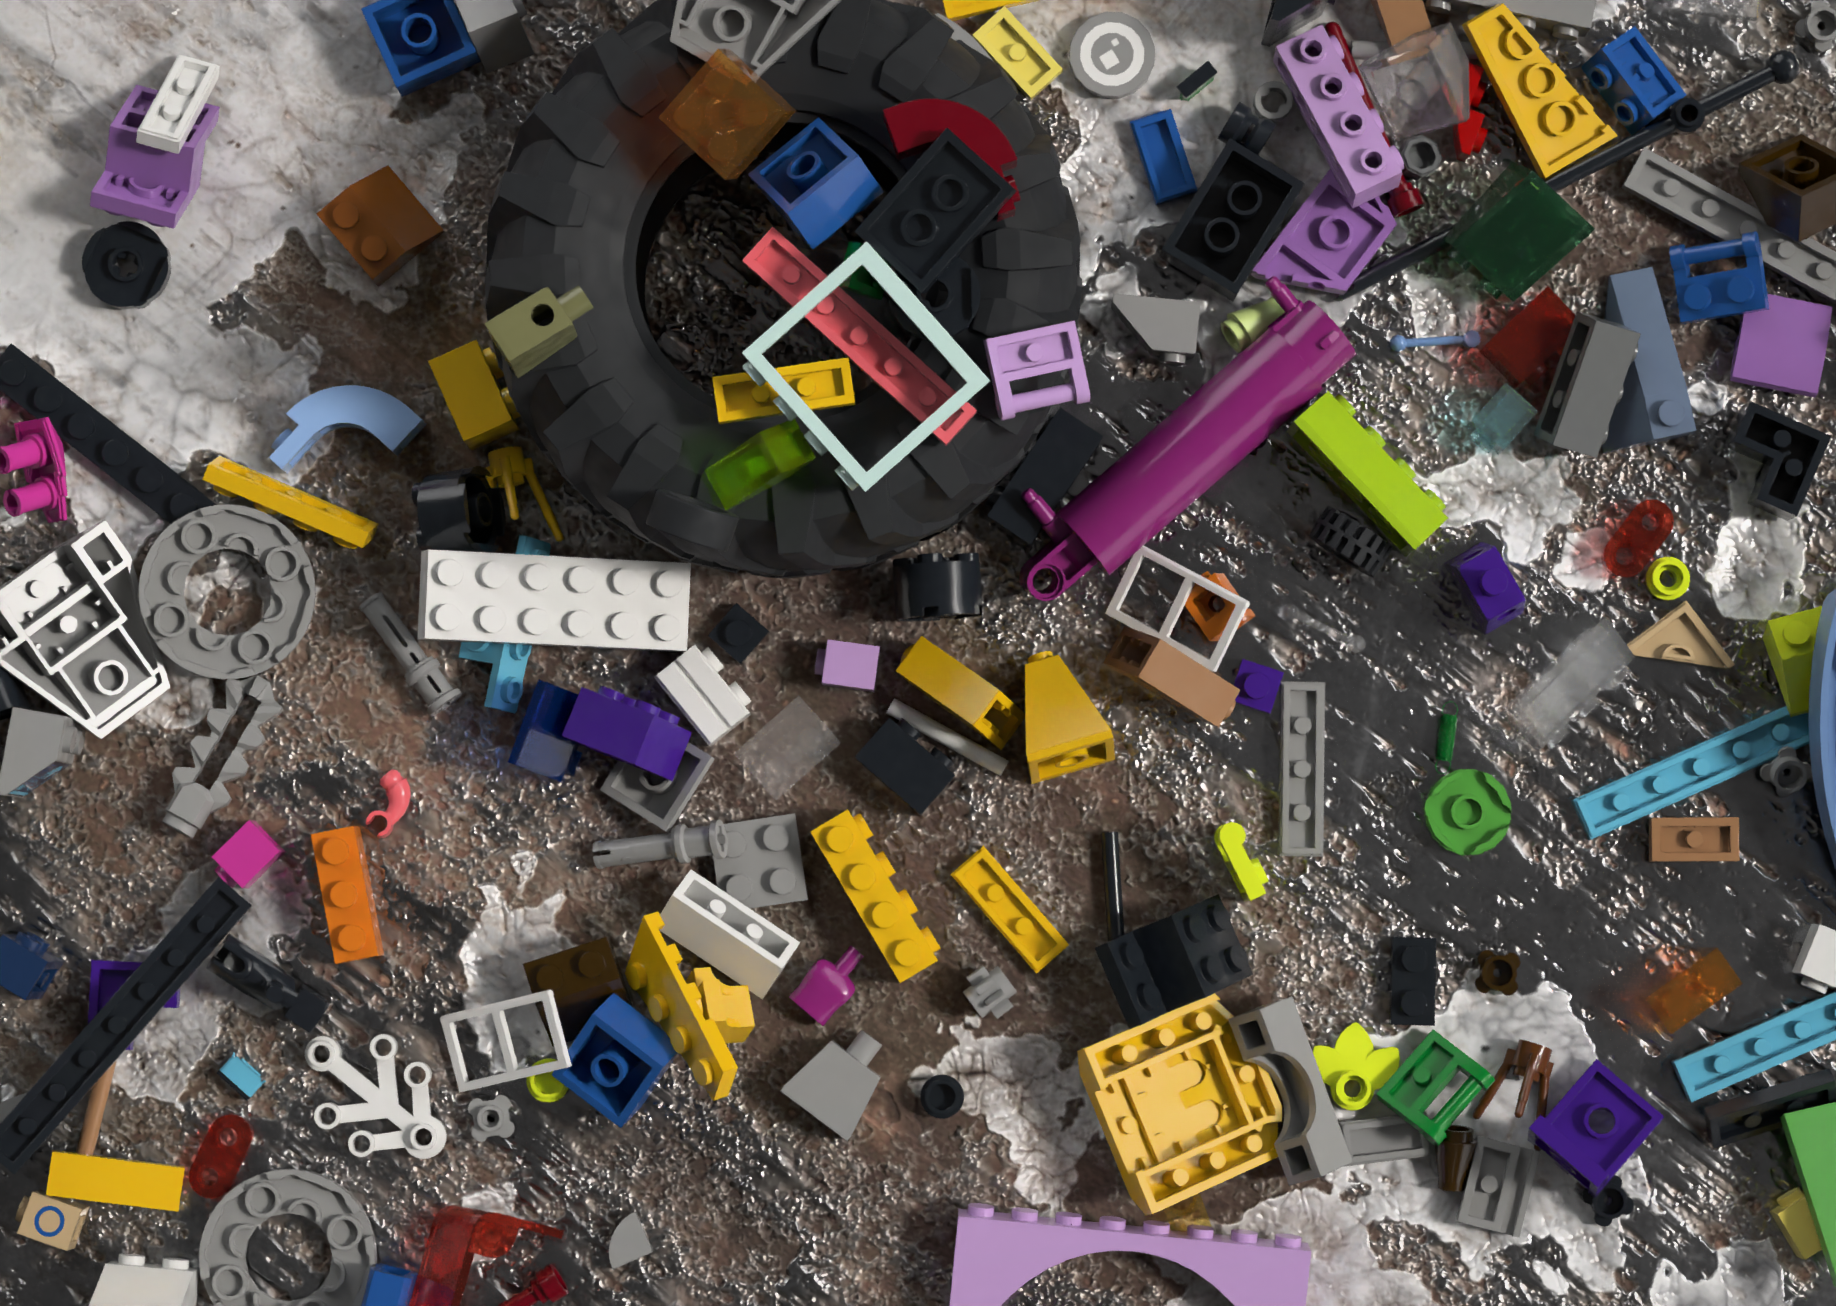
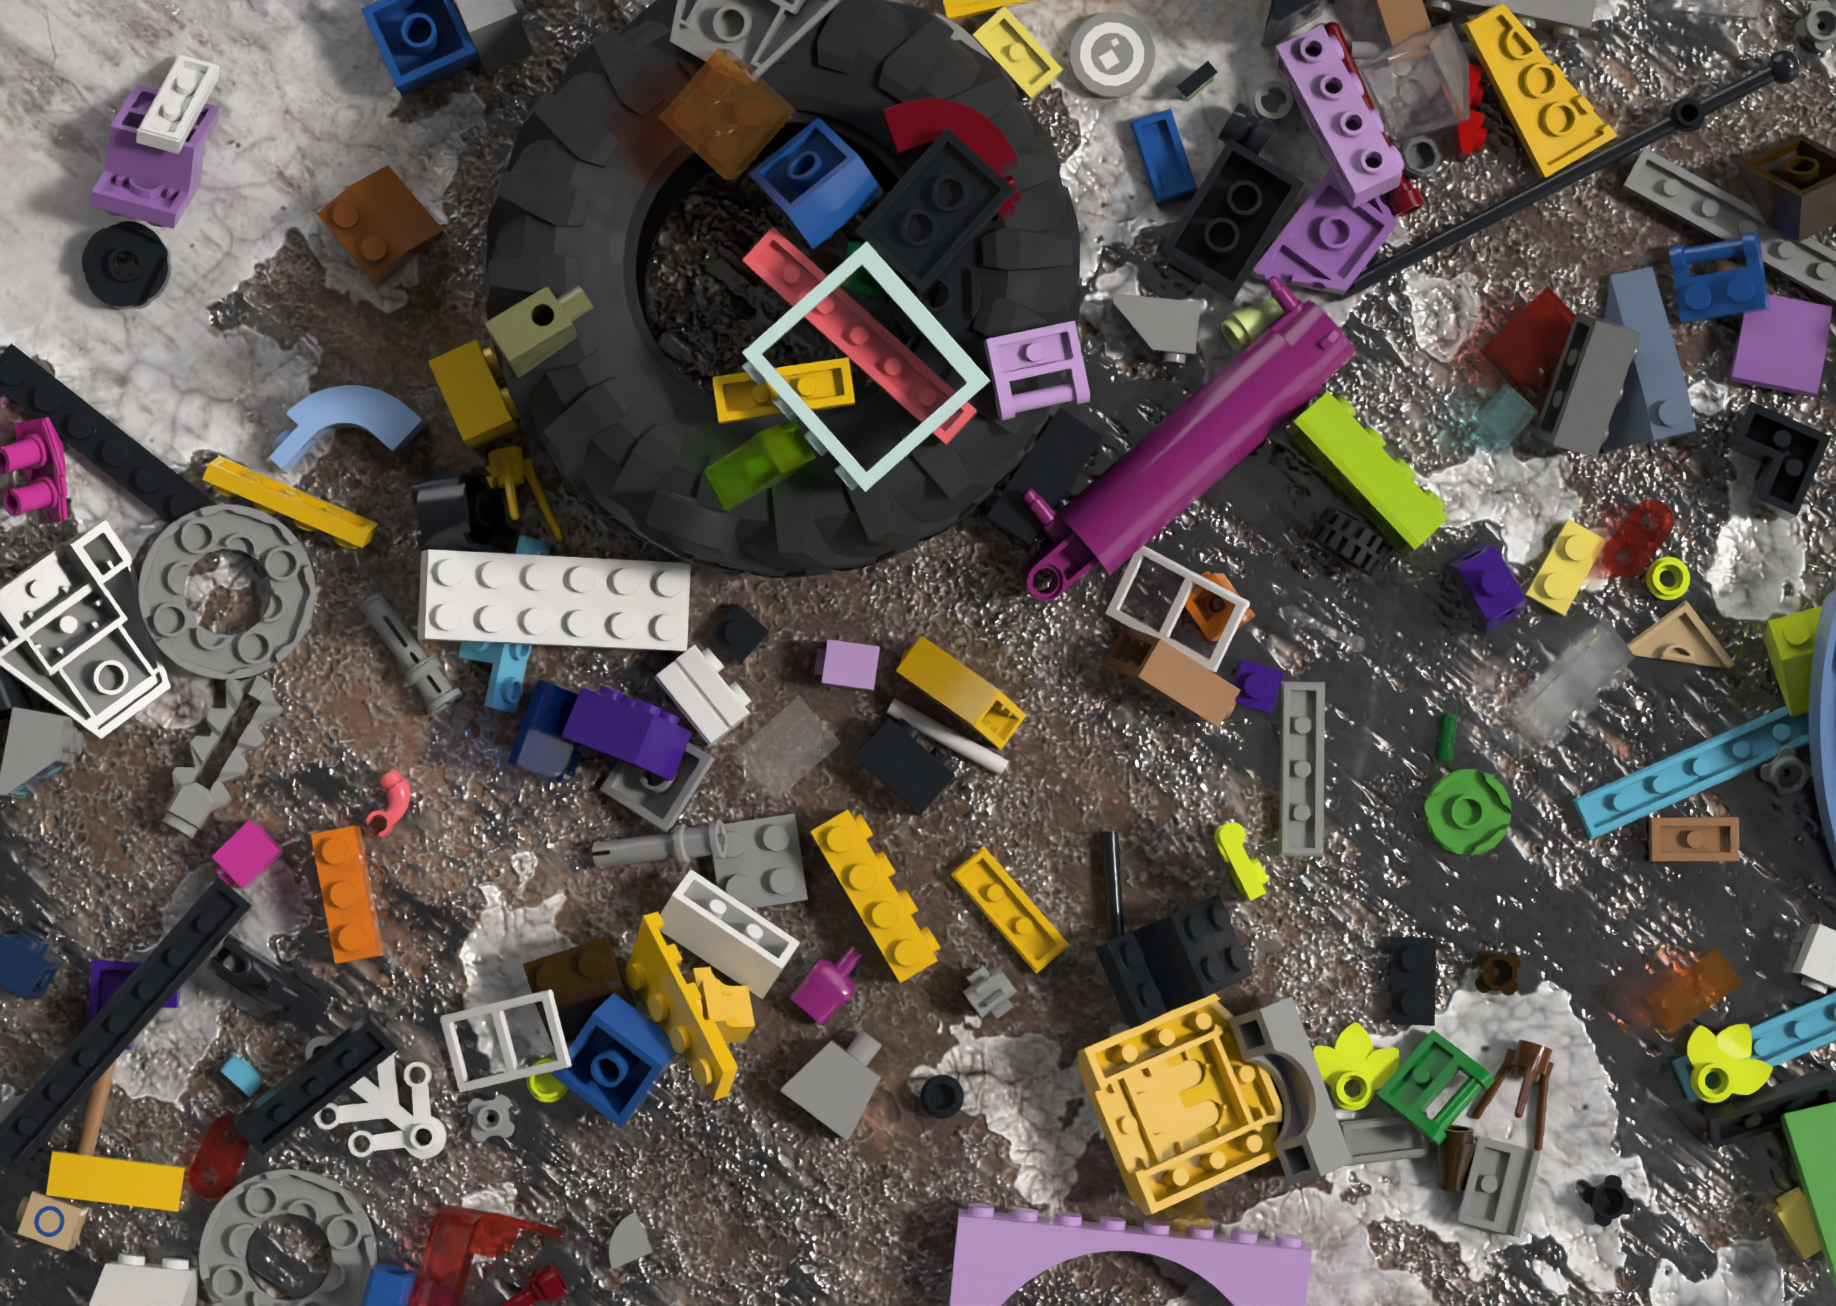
(315, 1083): none -> black plate
(937, 587): black brick -> none
(1061, 722): yellow slope -> none
(1469, 340): medium blue hinge -> none
(1515, 233): clear green slope -> none
(1565, 567): none -> light yellow plate
(1576, 1147): dark purple bracket -> none
(1632, 80): blue bracket -> none
(1729, 1058): none -> neon yellow plate

